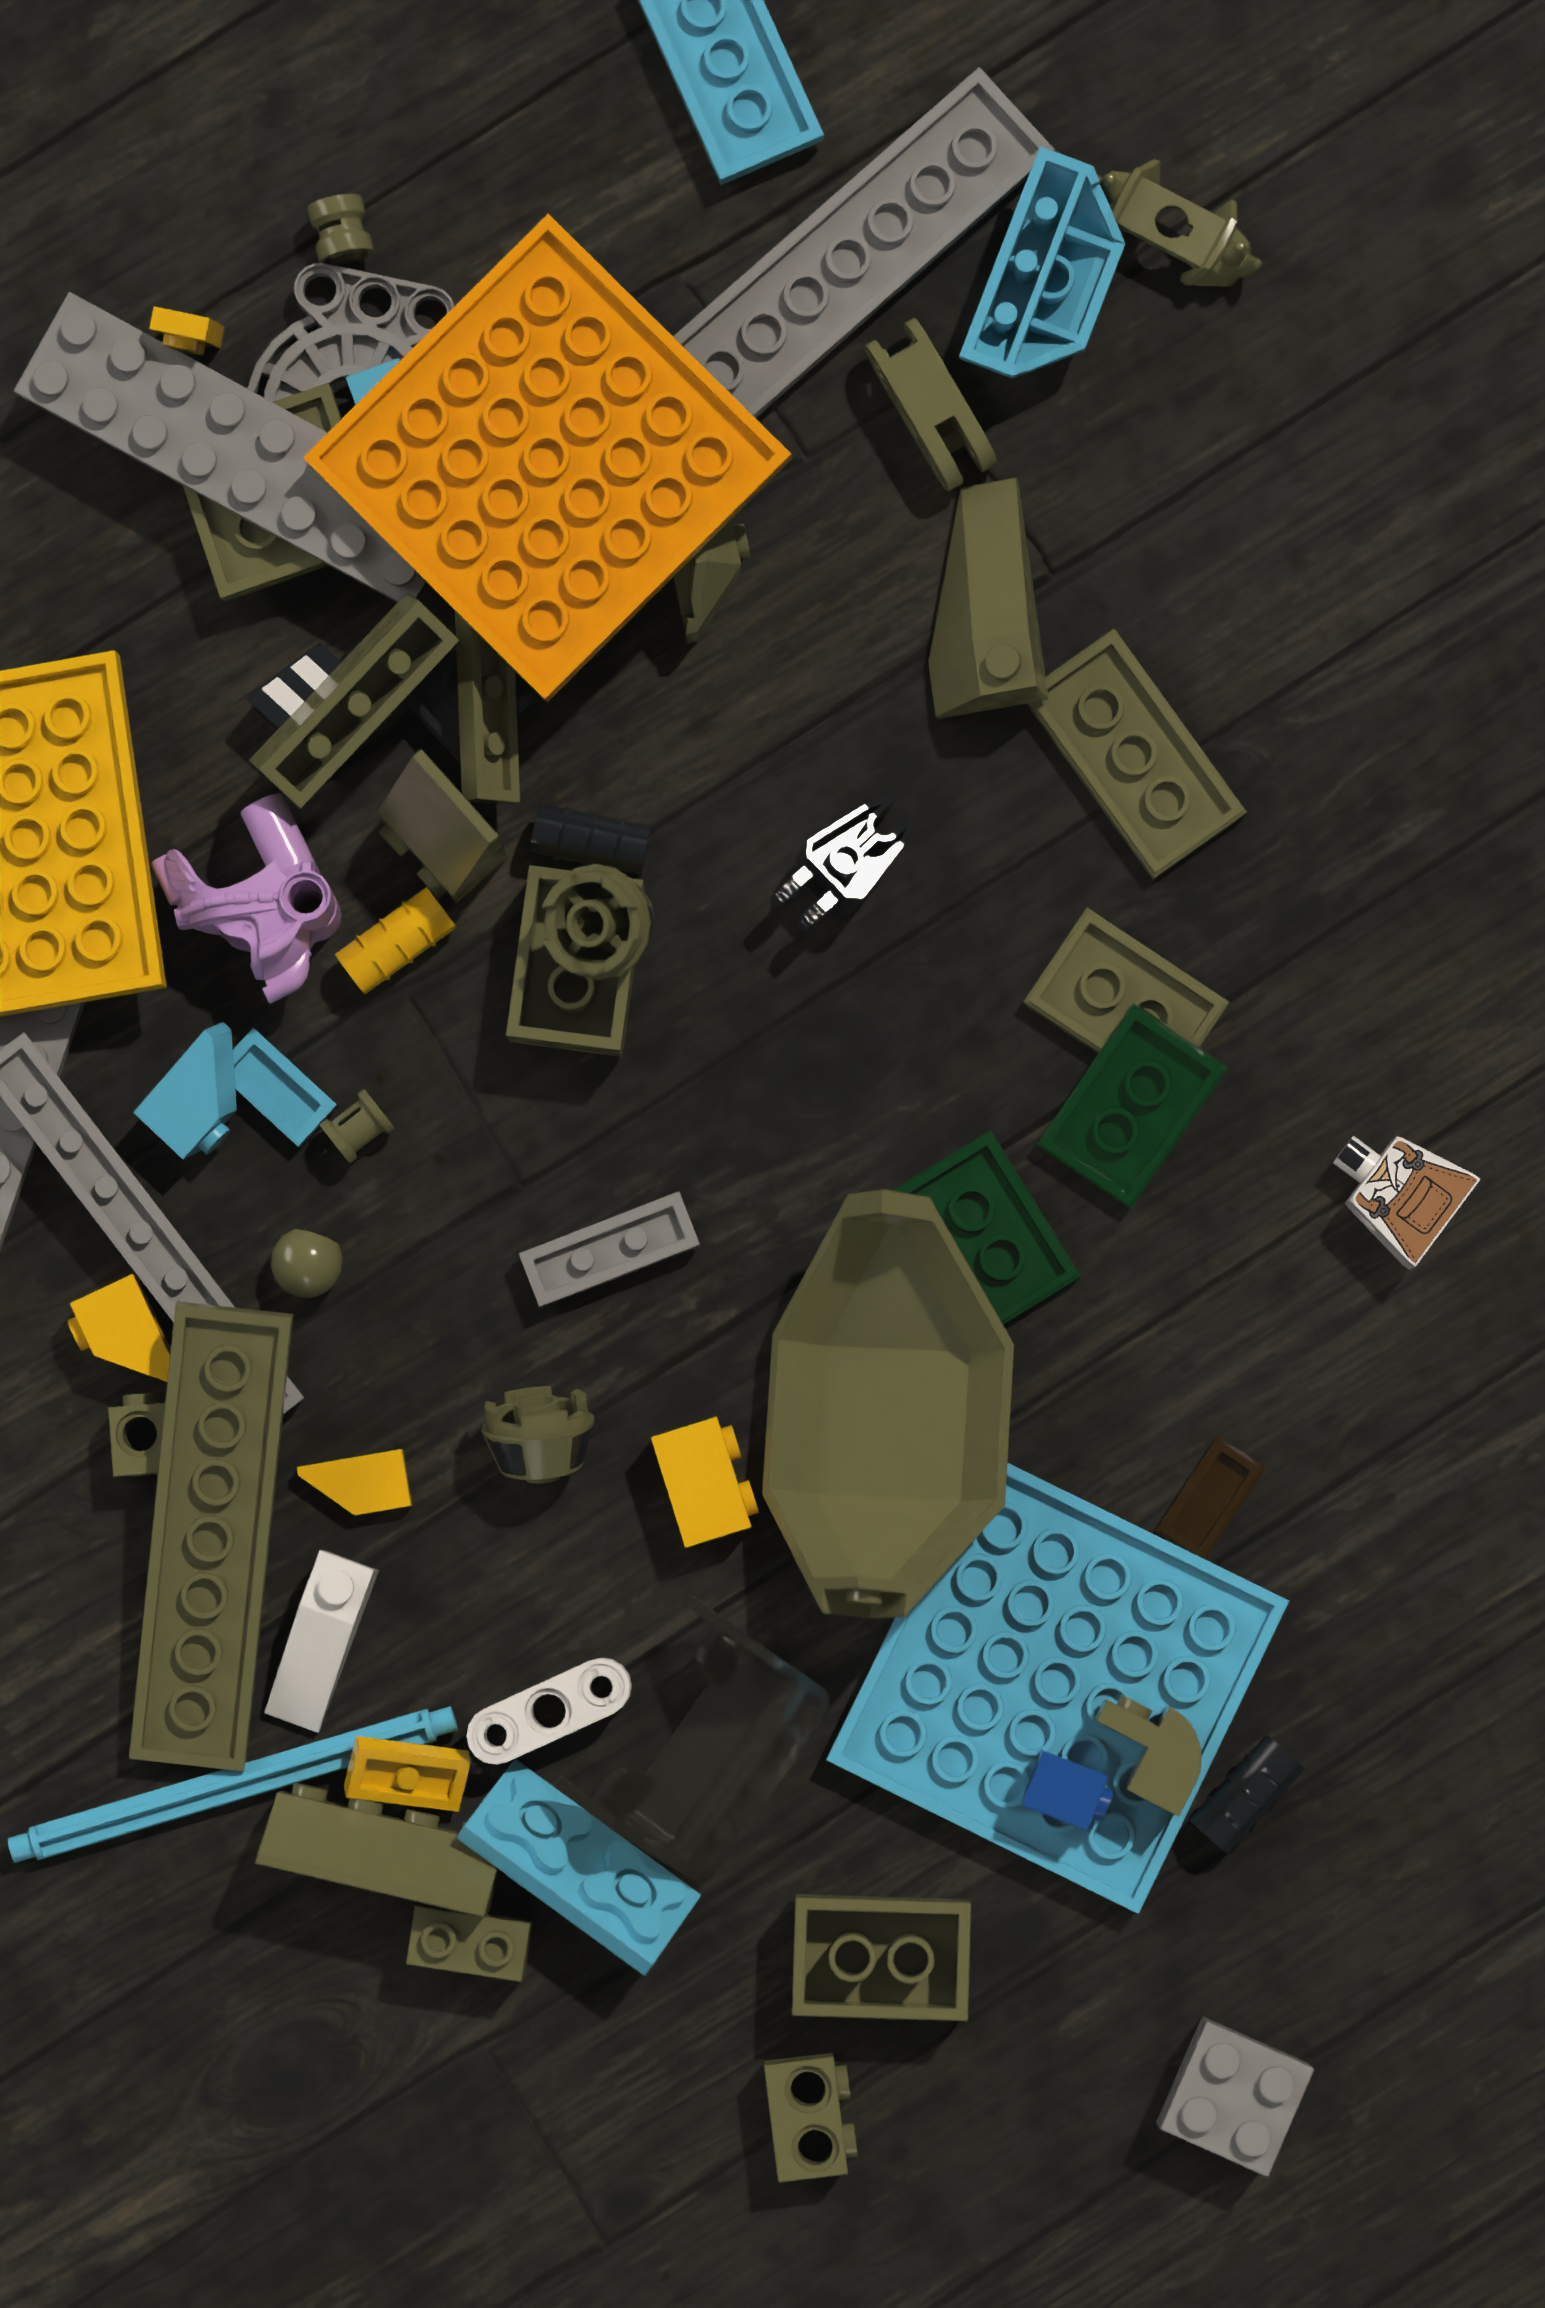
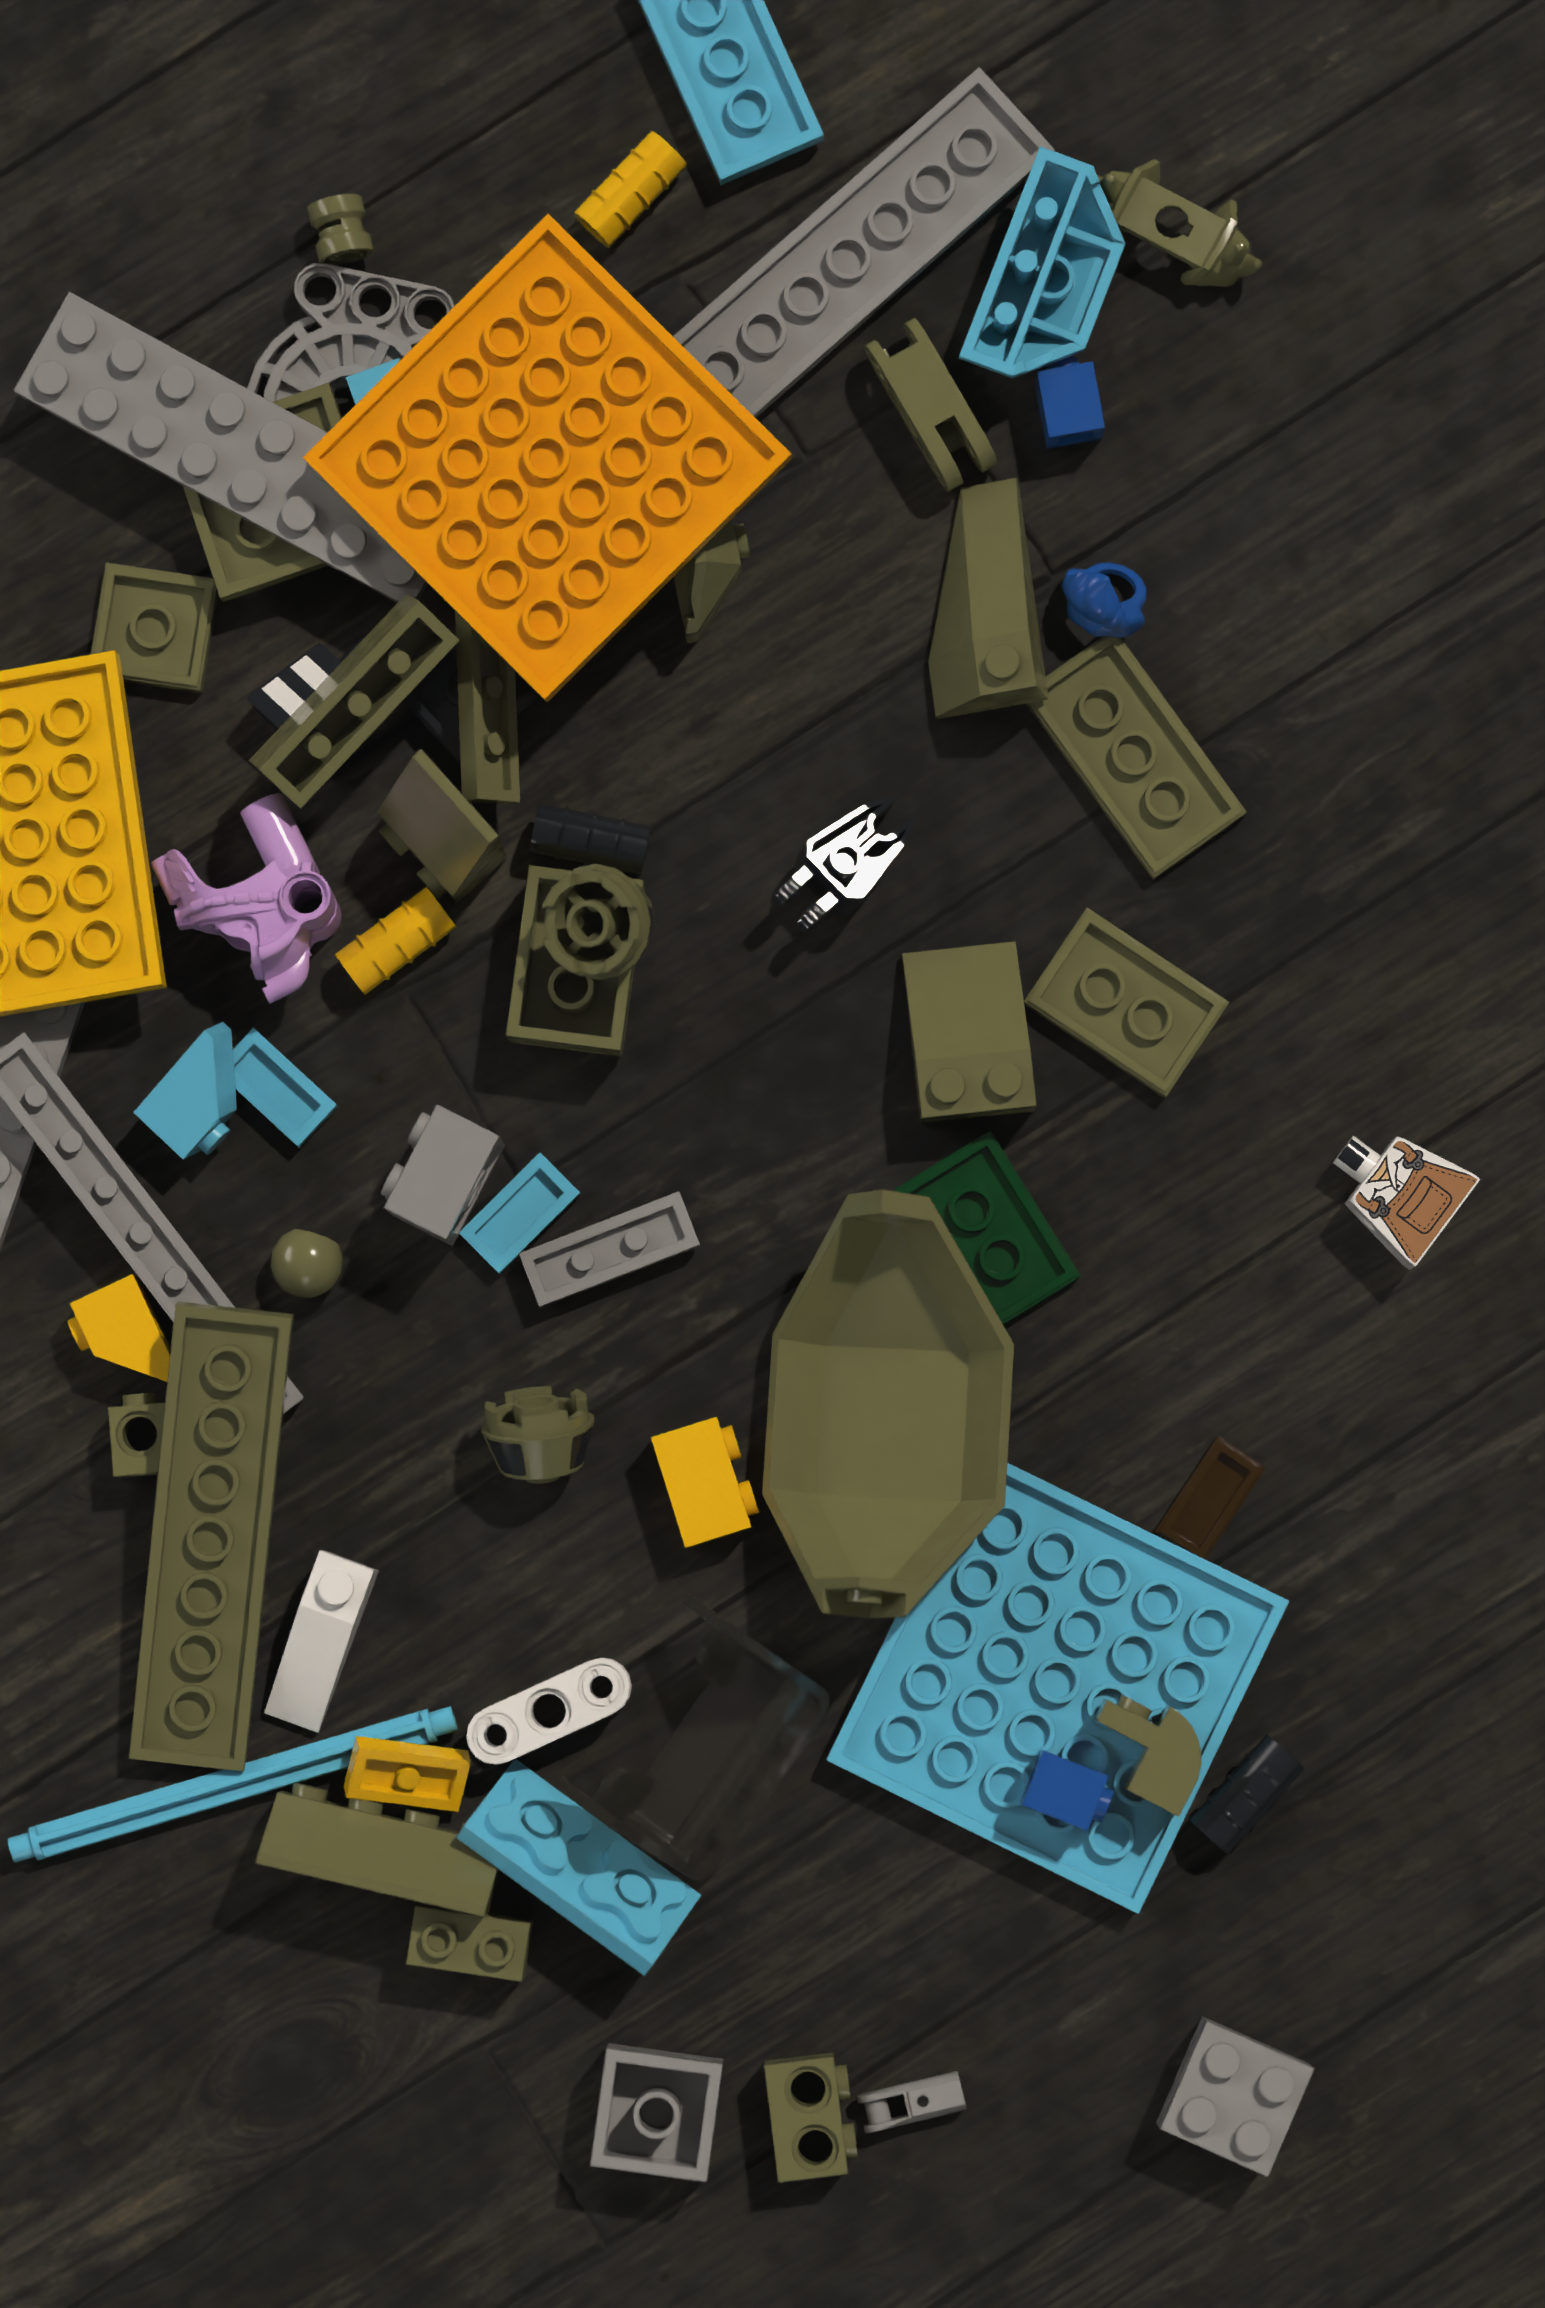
(157, 625): none -> olive tile
(186, 331): yellow plate -> none
(357, 1126): olive bush -> none
(362, 1482): yellow tile -> none
(442, 1174): none -> light grey brick
(519, 1213): none -> medium azure tile
(630, 189): none -> yellow axle
(656, 2112): none -> light grey brick
(881, 1957): olive brick -> none
(923, 2100): none -> light grey bar
(969, 1032): none -> olive slope
(1069, 403): none -> blue brick
(1095, 604): none -> blue piece
(1132, 1105): dark green tile -> none

